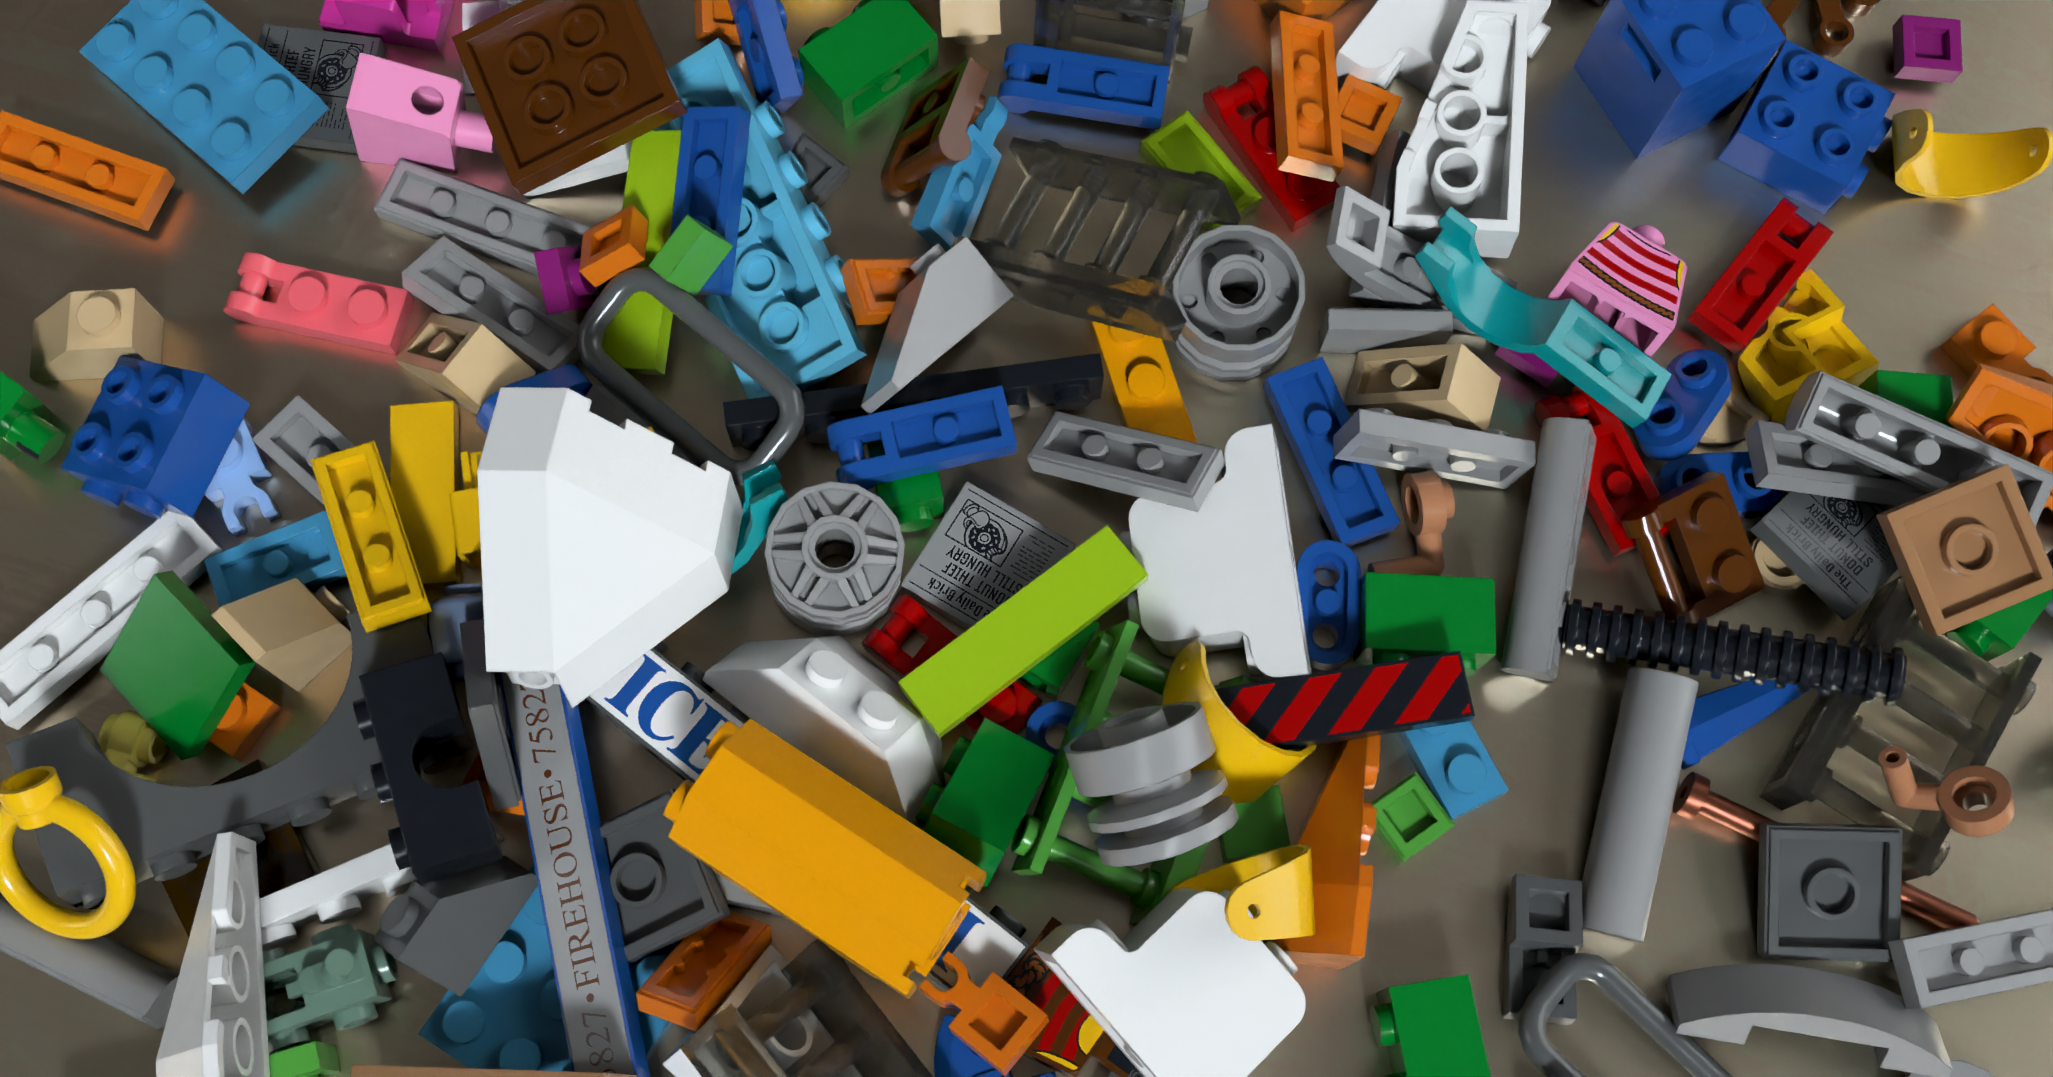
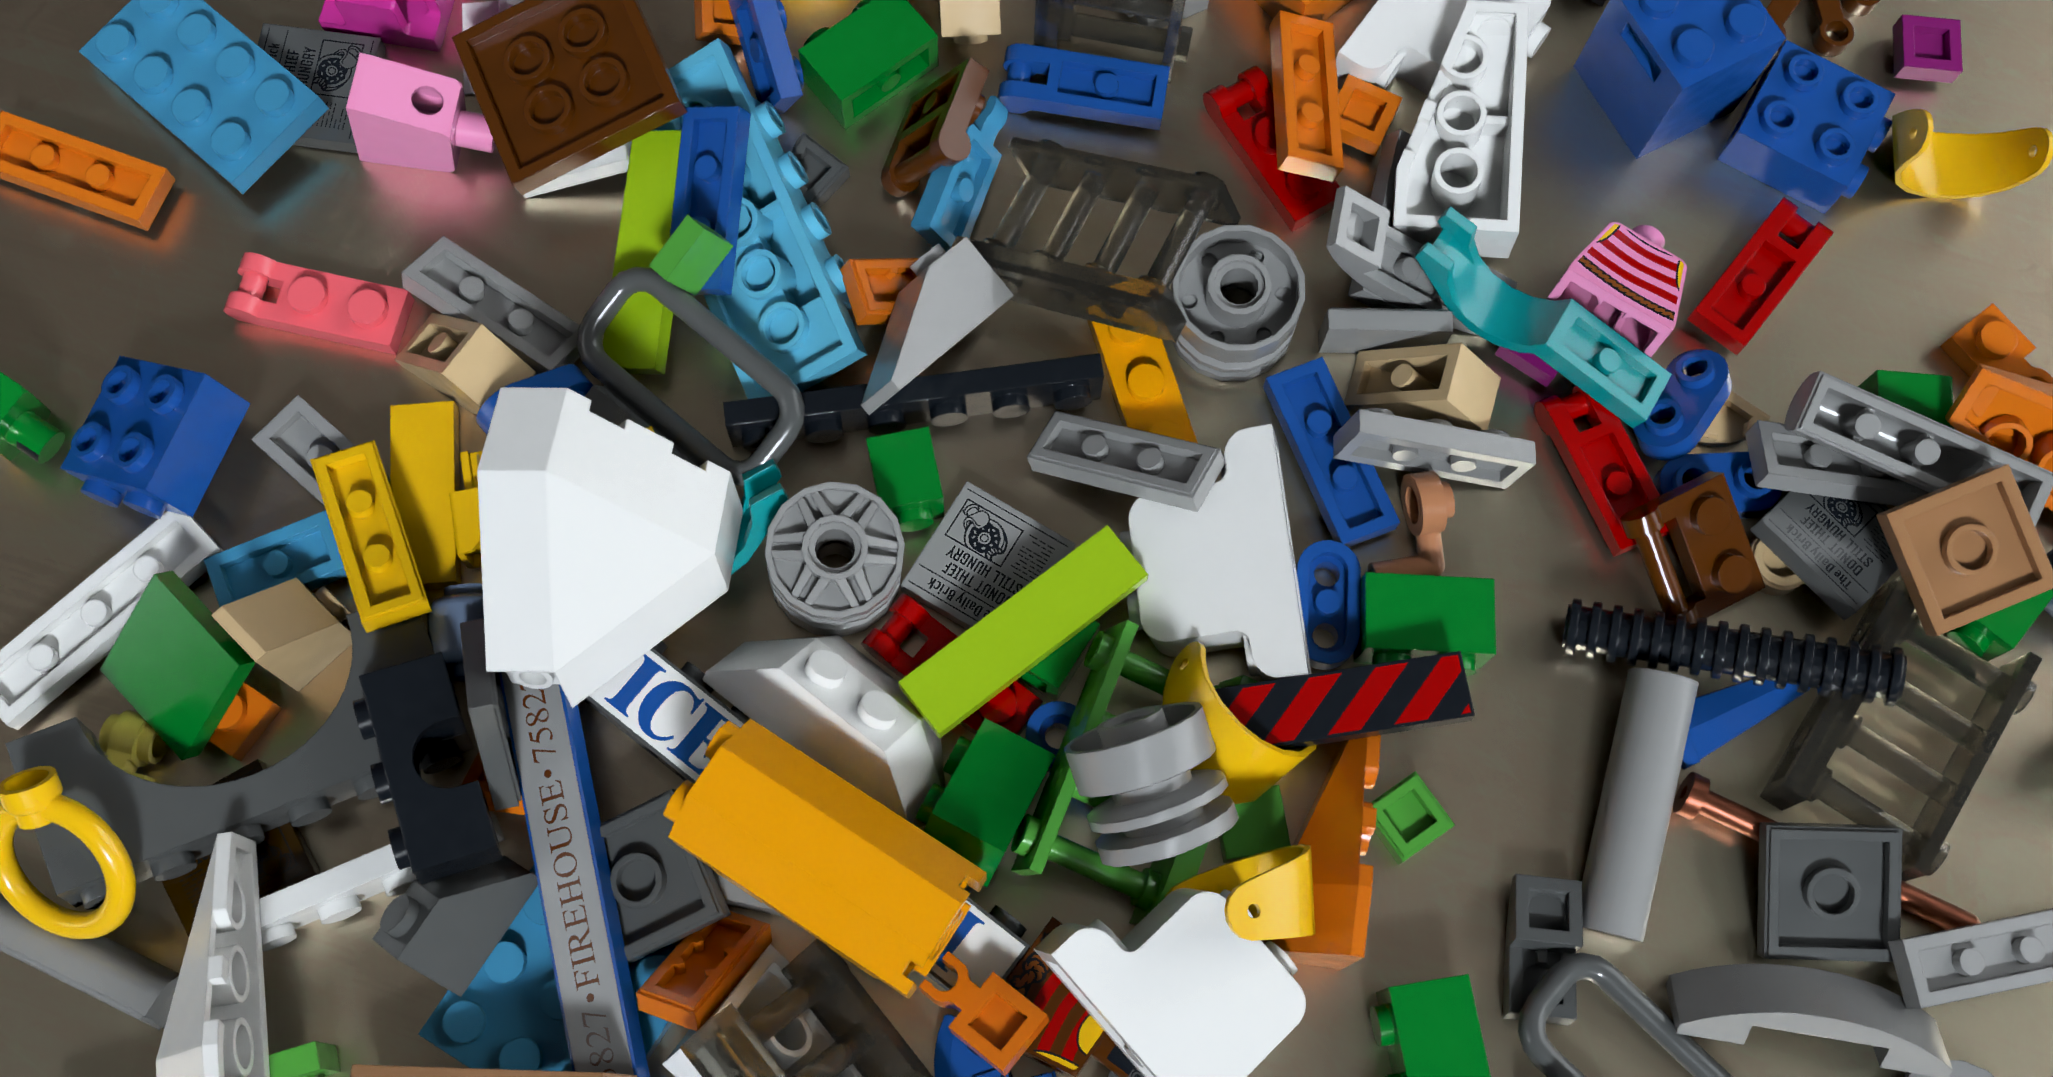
(90, 331): tan slope -> none
(238, 481): light blue plate -> none
(330, 981): sand green brick -> none
(475, 217): light grey tile -> none
(561, 281): magenta plate -> none
(613, 246): orange plate -> none
(924, 437): blue plate -> none
(1189, 149): lime tile -> none
(1454, 766): dark azure plate -> none
(1549, 548): light grey brick -> none
(1798, 341): yellow slope -> none
(1953, 796): nougat plate -> none

